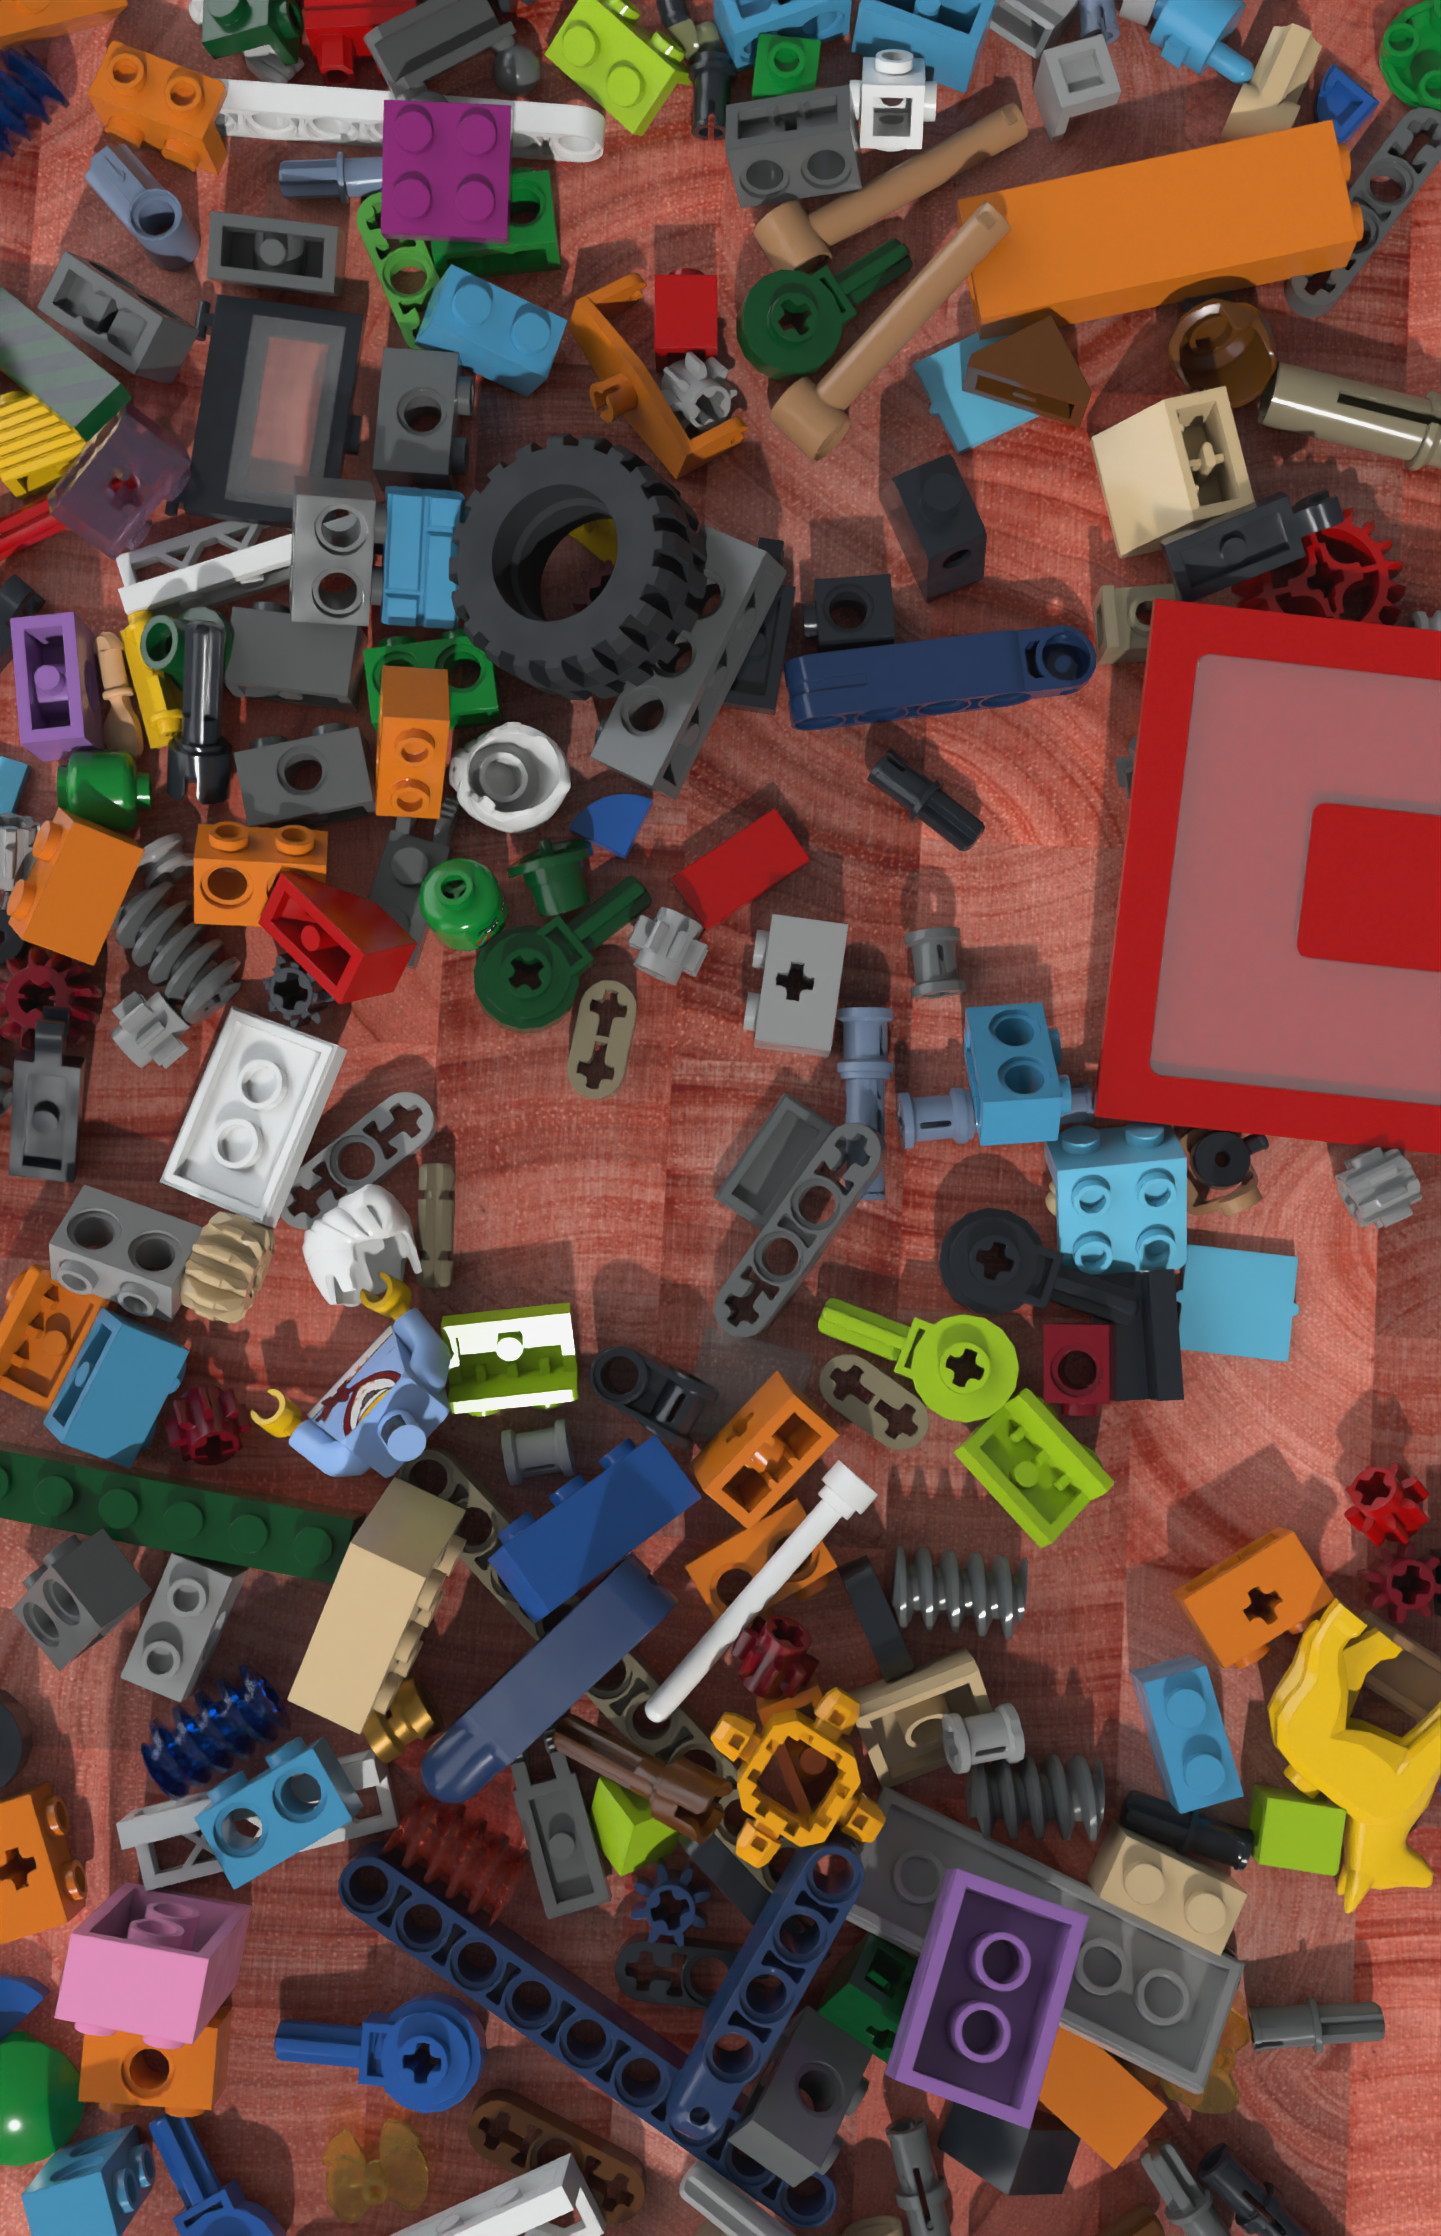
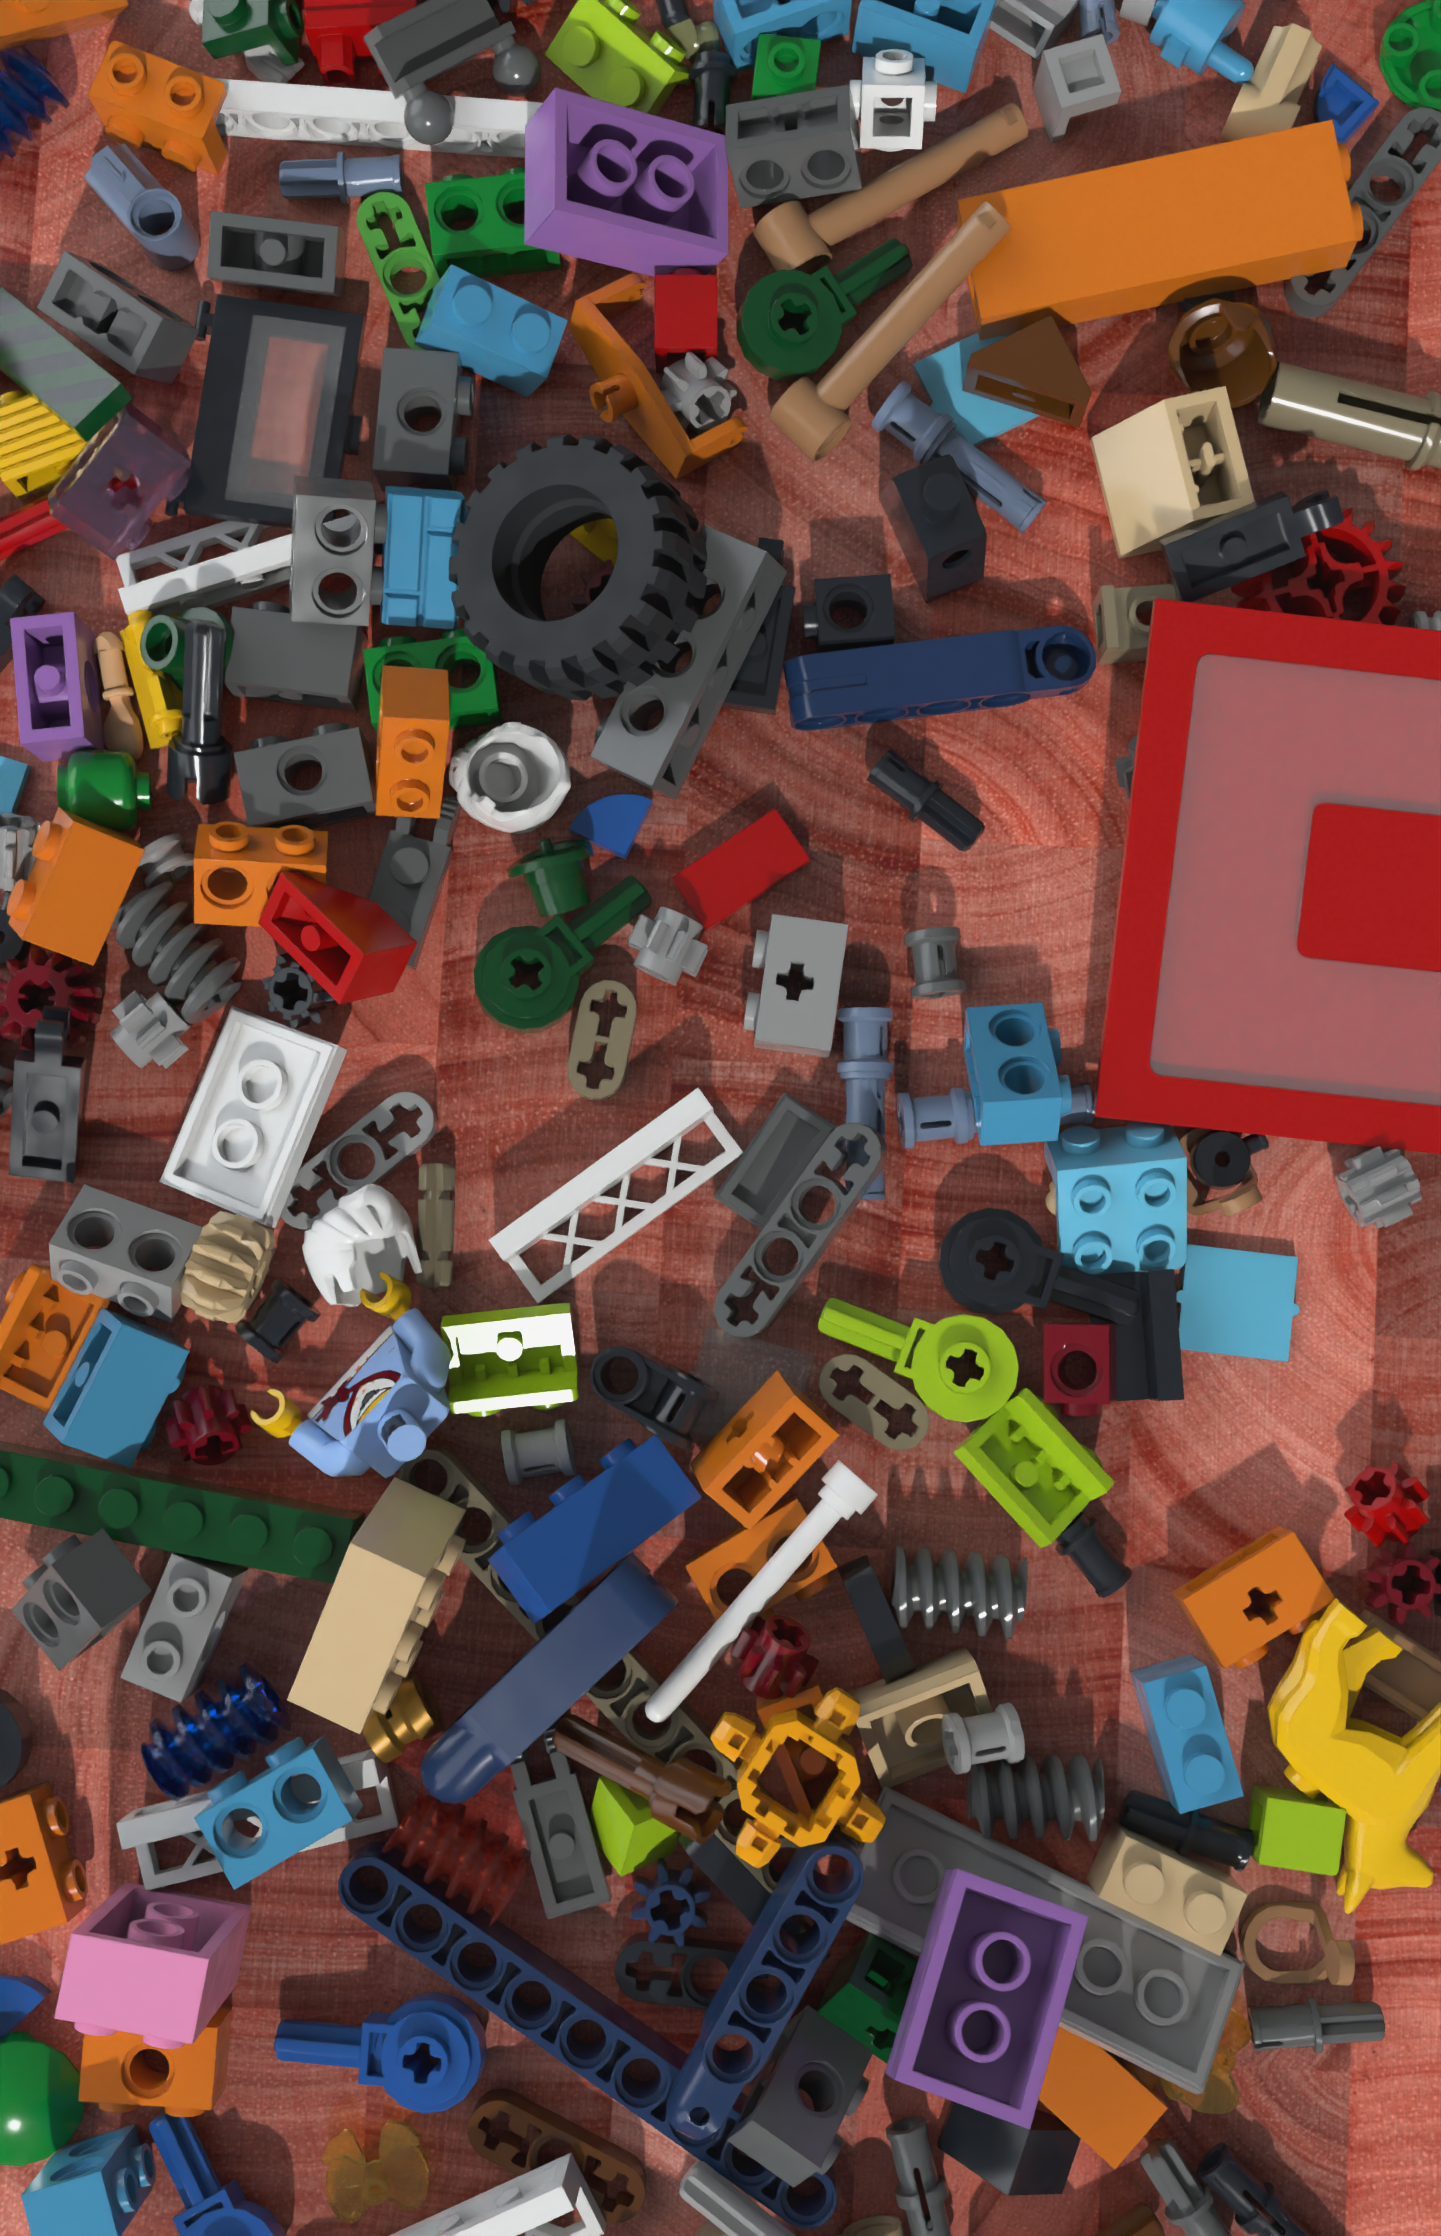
(277, 1320): none -> black bush
(447, 171): magenta plate -> none
(463, 904): green head -> none
(603, 1176): none -> white fence
(624, 187): none -> medium lavender brick
(935, 436): none -> sand blue pin
(1093, 1555): none -> black pin
(1339, 1955): none -> medium nougat piece

